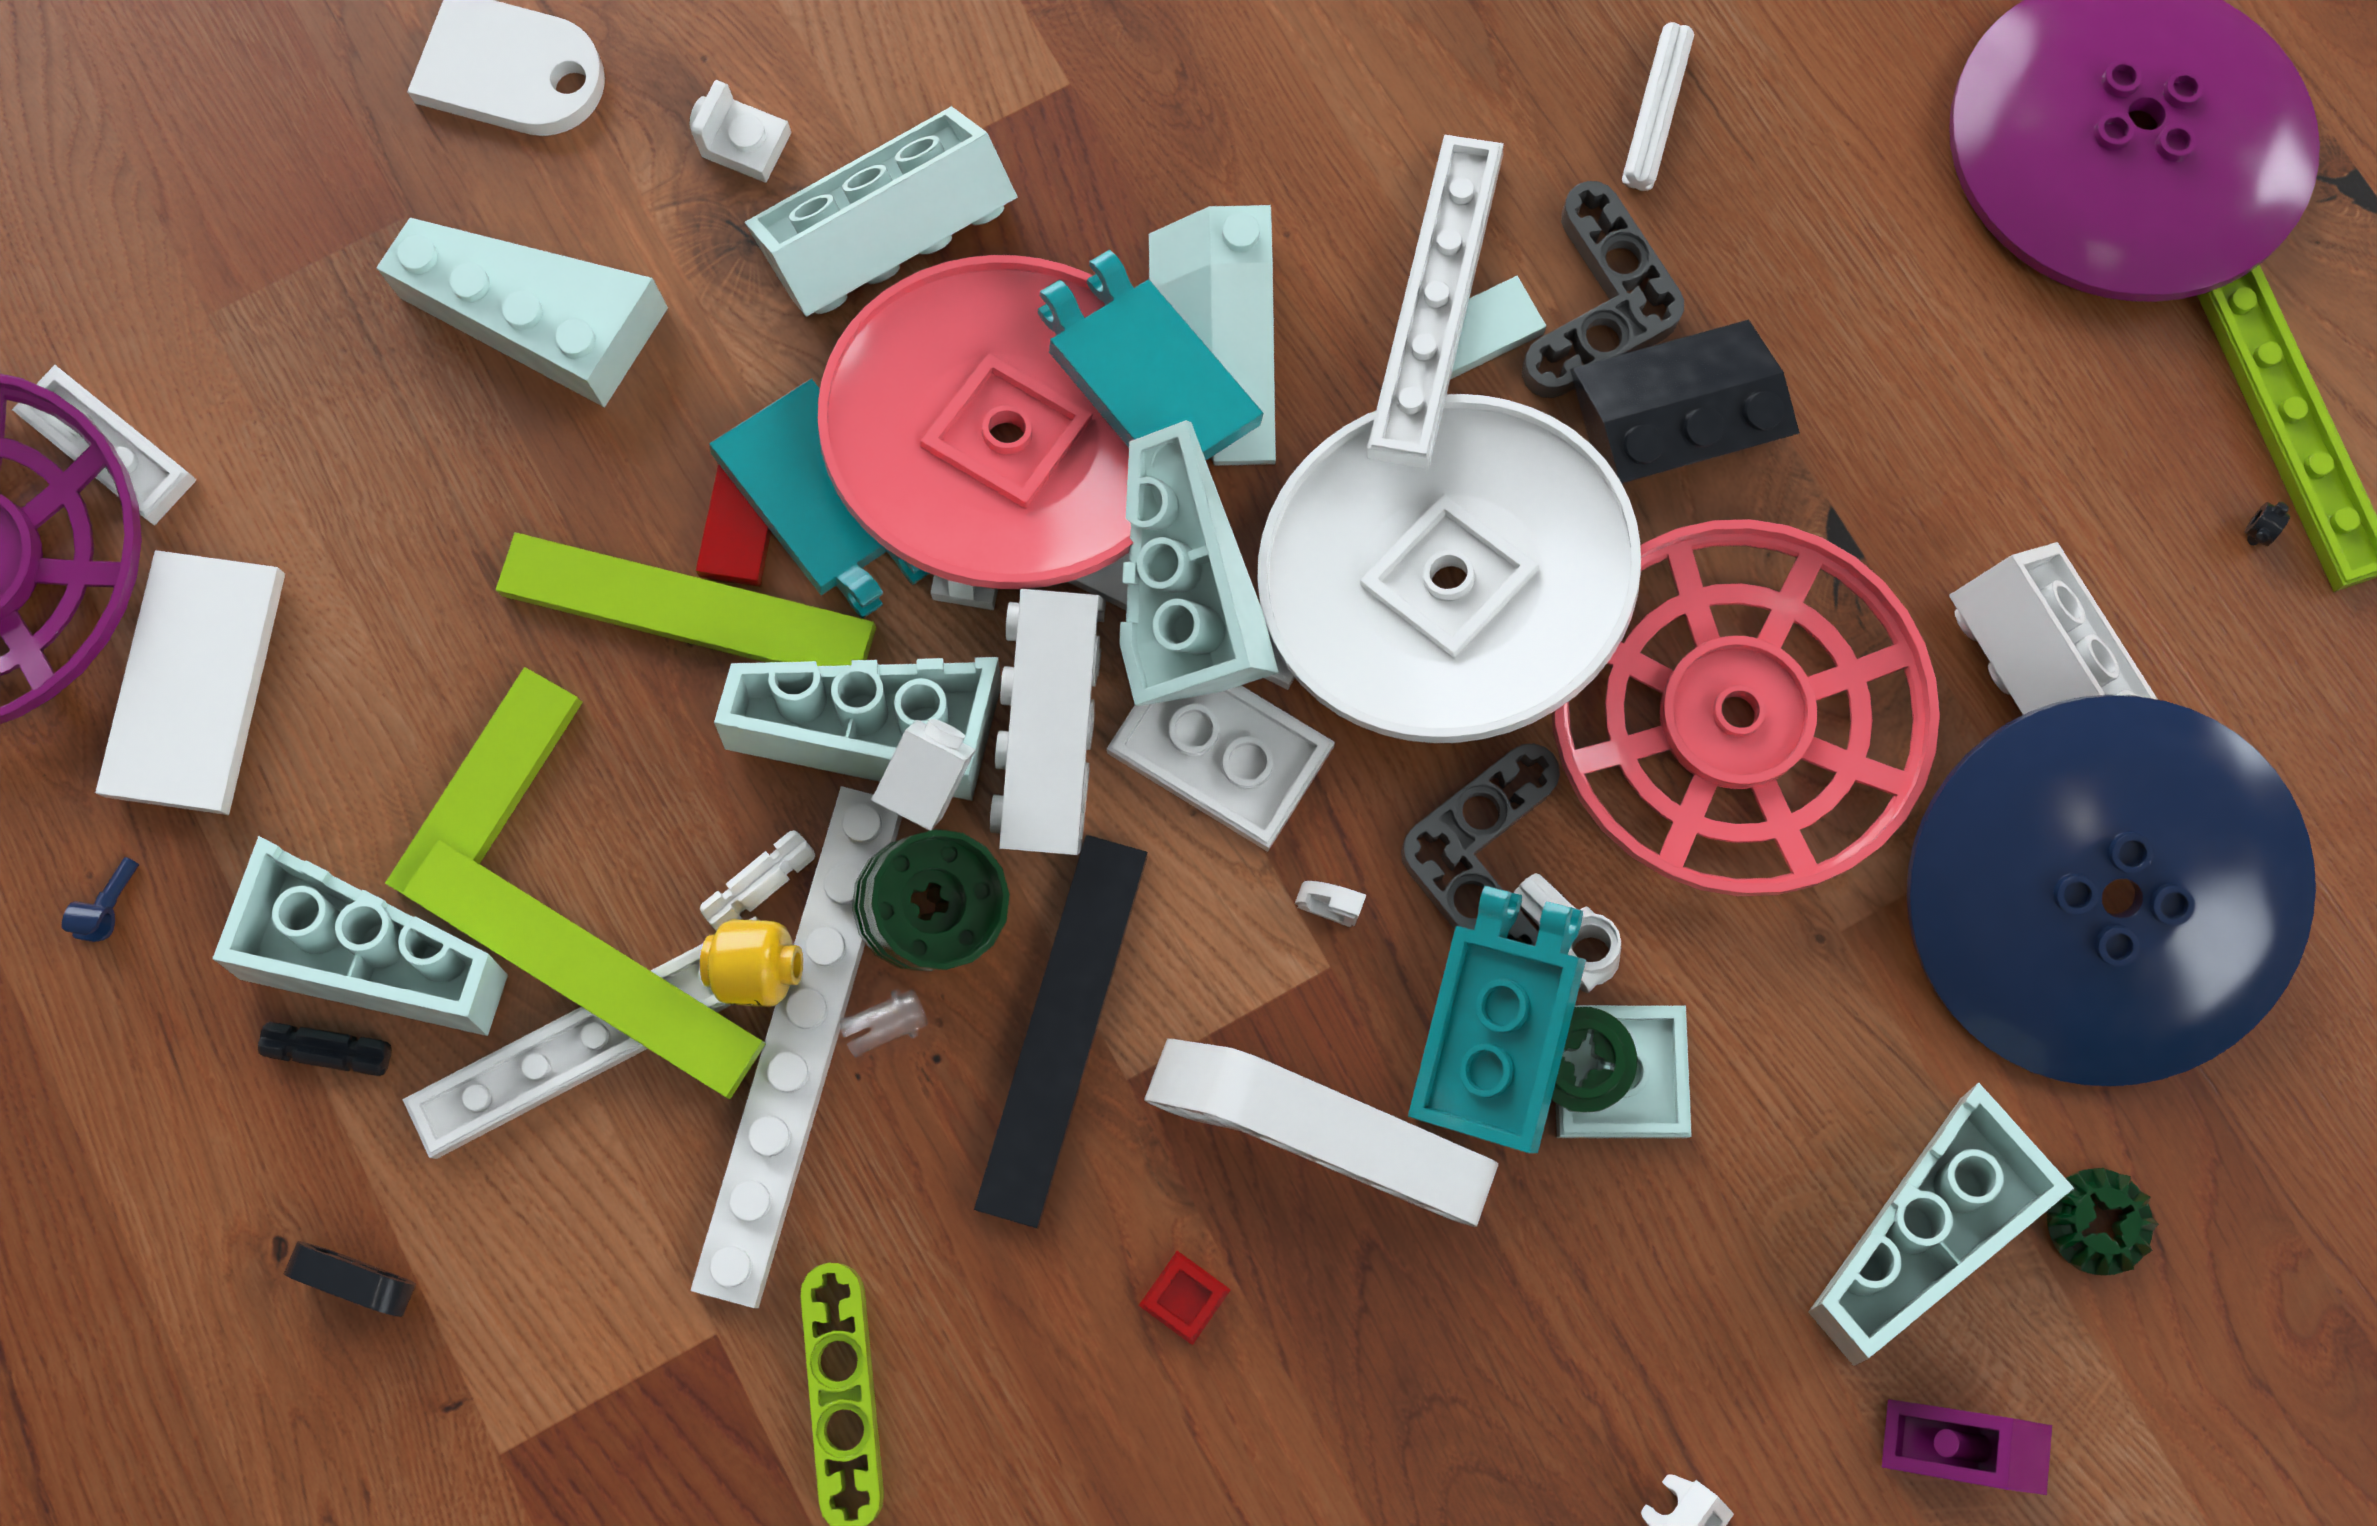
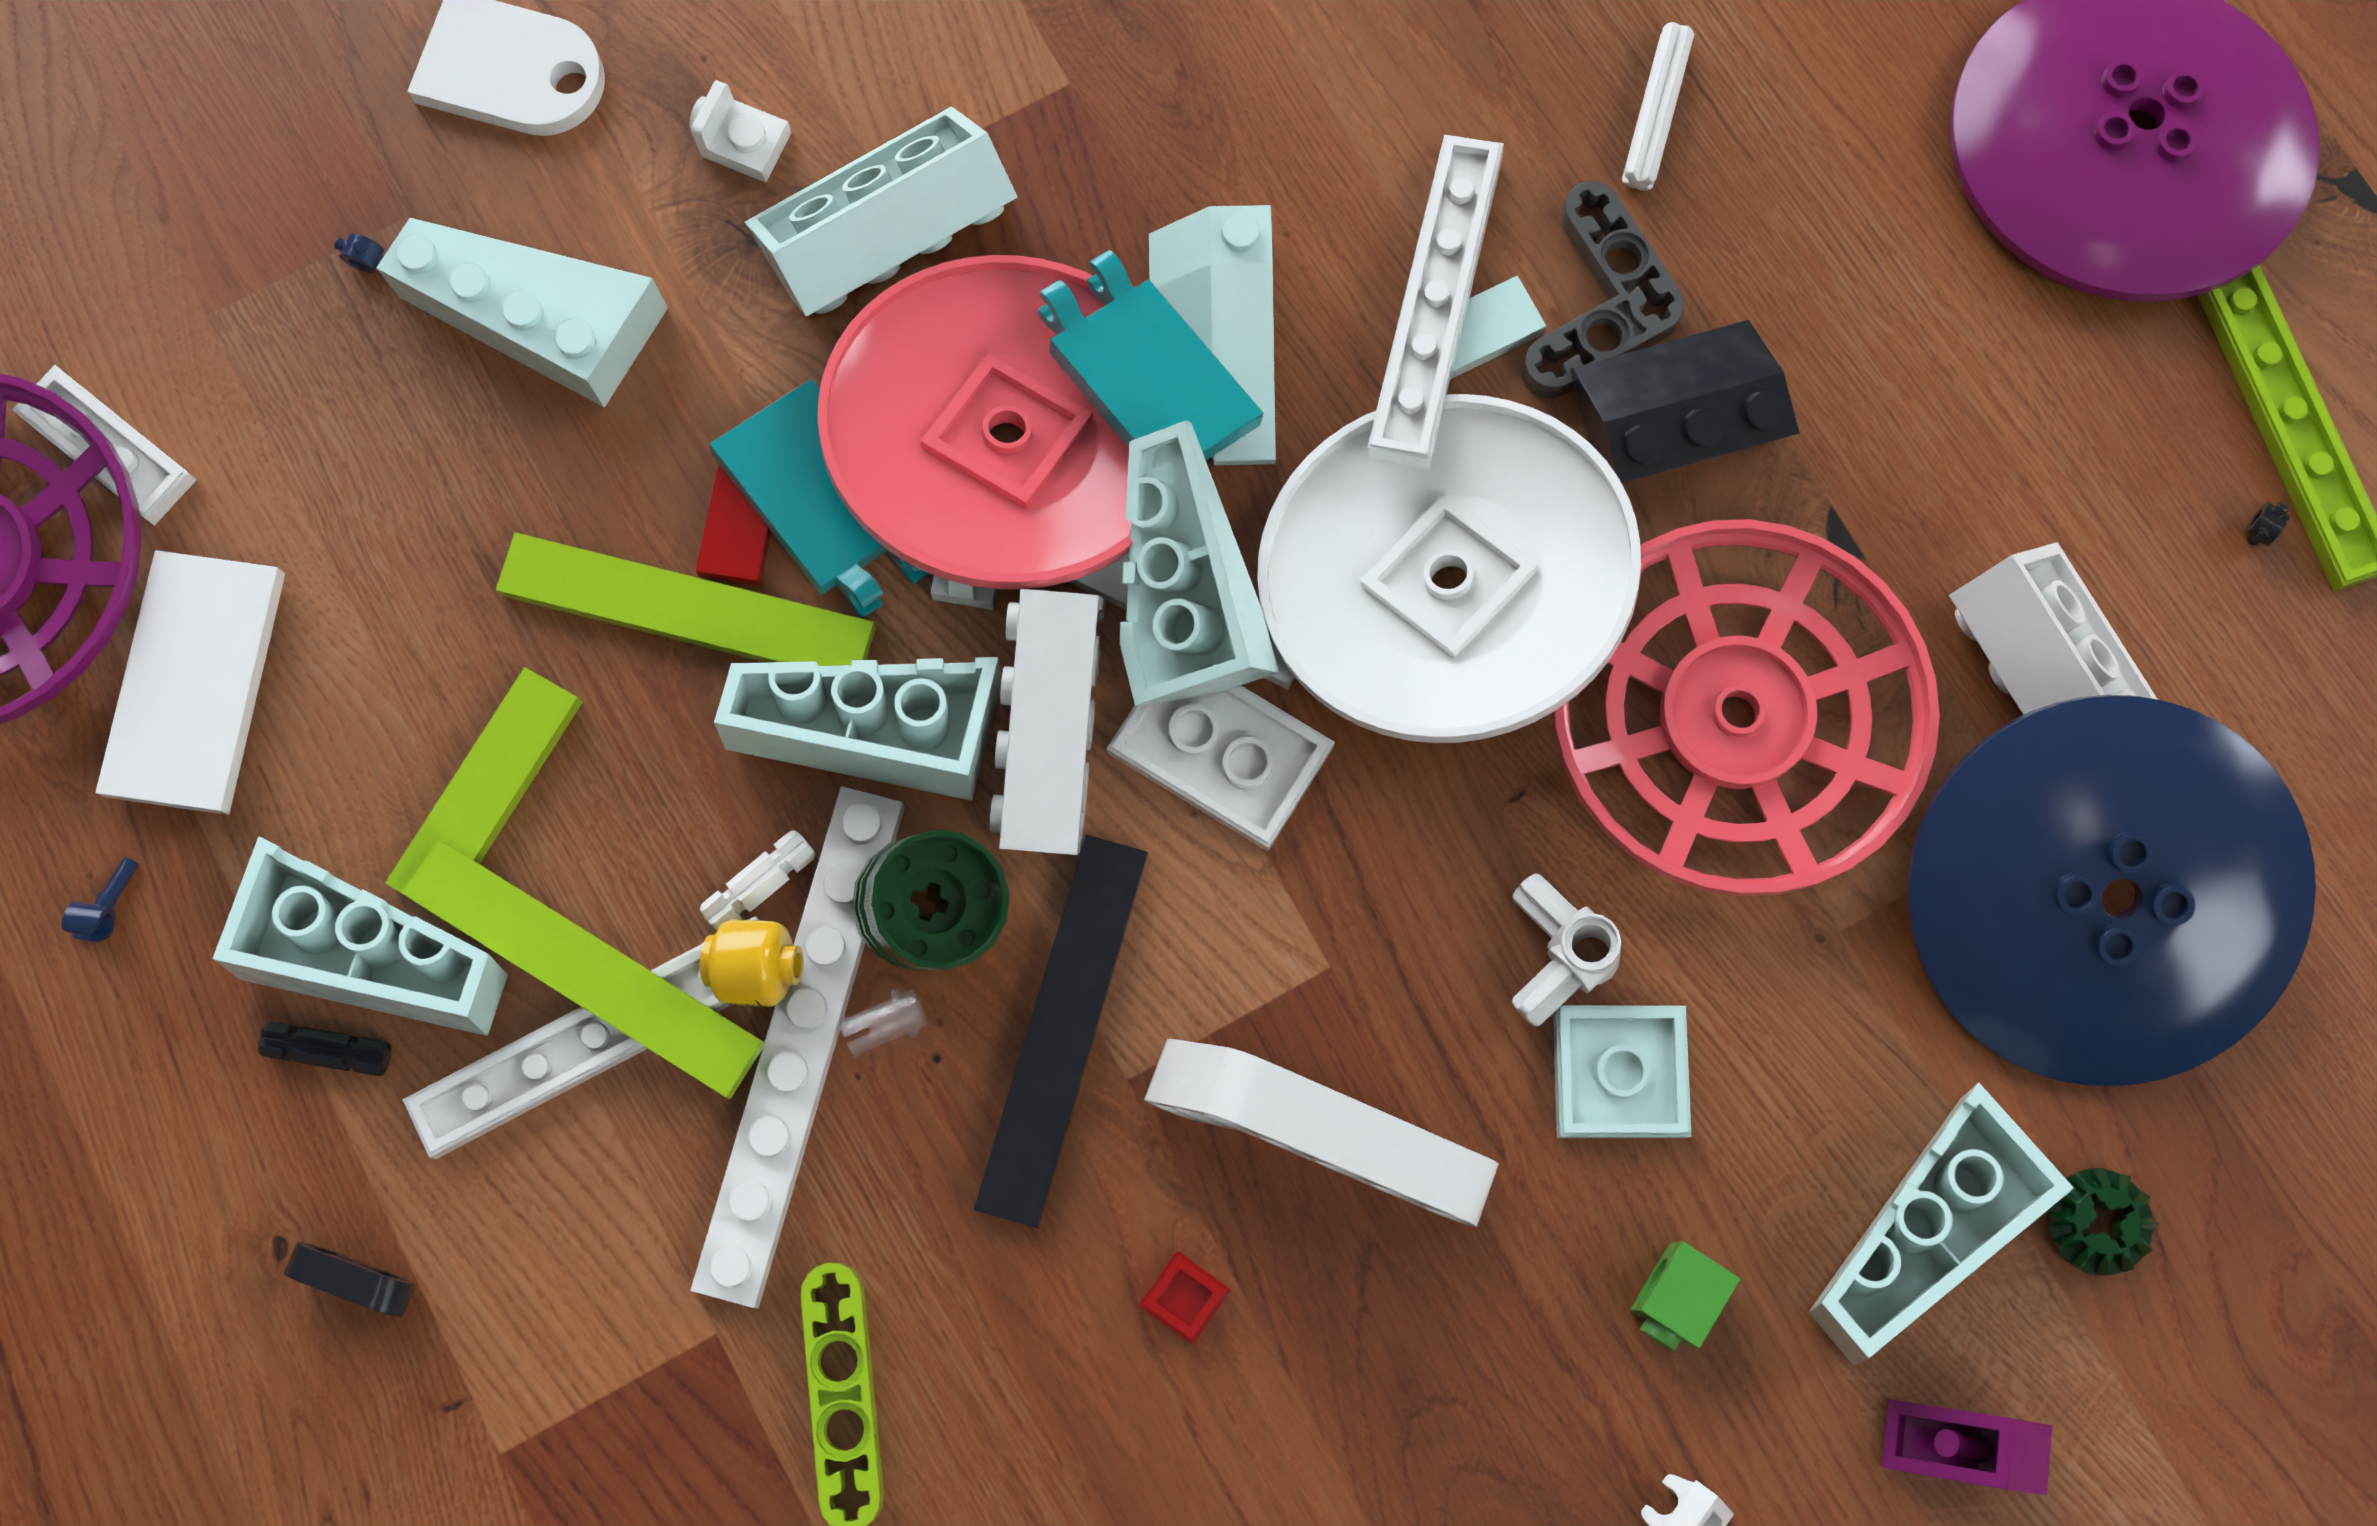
(360, 252): none -> dark blue piece
(924, 772): white brick -> none
(1330, 902): white tile -> none
(1465, 841): dark grey beam -> none
(1500, 1025): teal tile -> none
(1611, 1046): dark green gear -> none
(1683, 1297): none -> bright green brick

